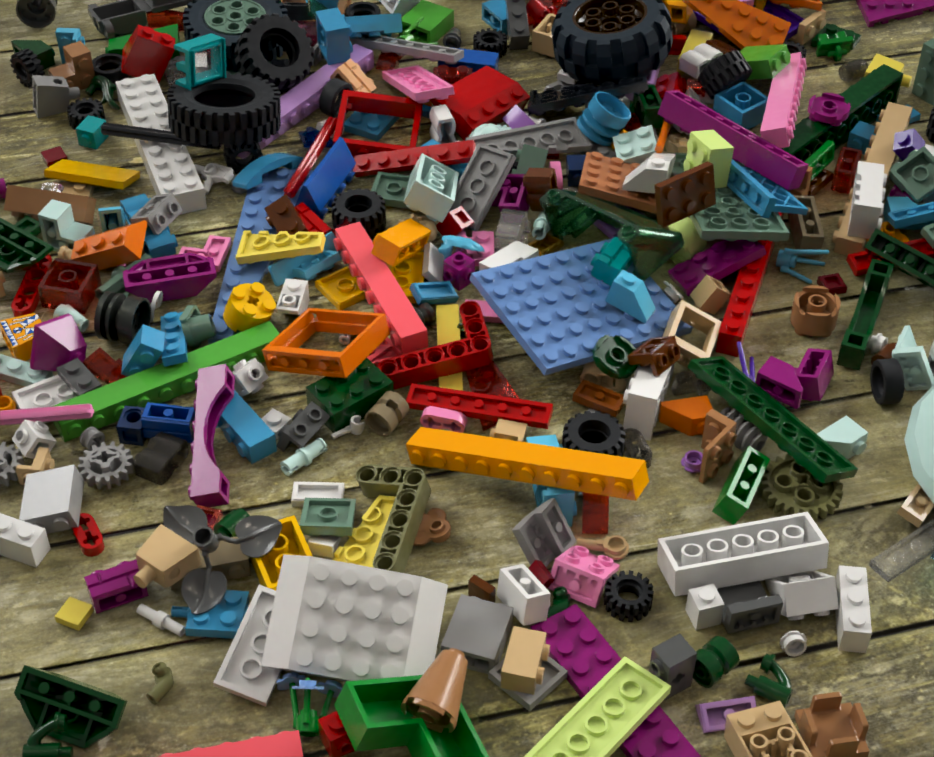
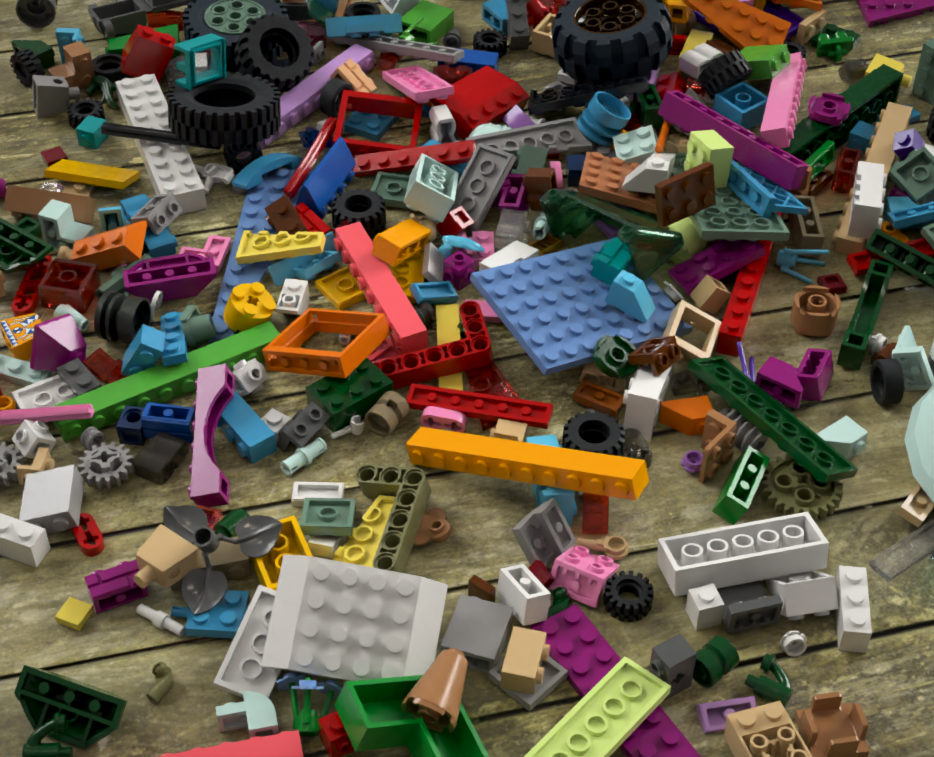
(254, 712): none -> light aqua brick
(333, 35): dark azure brick -> none

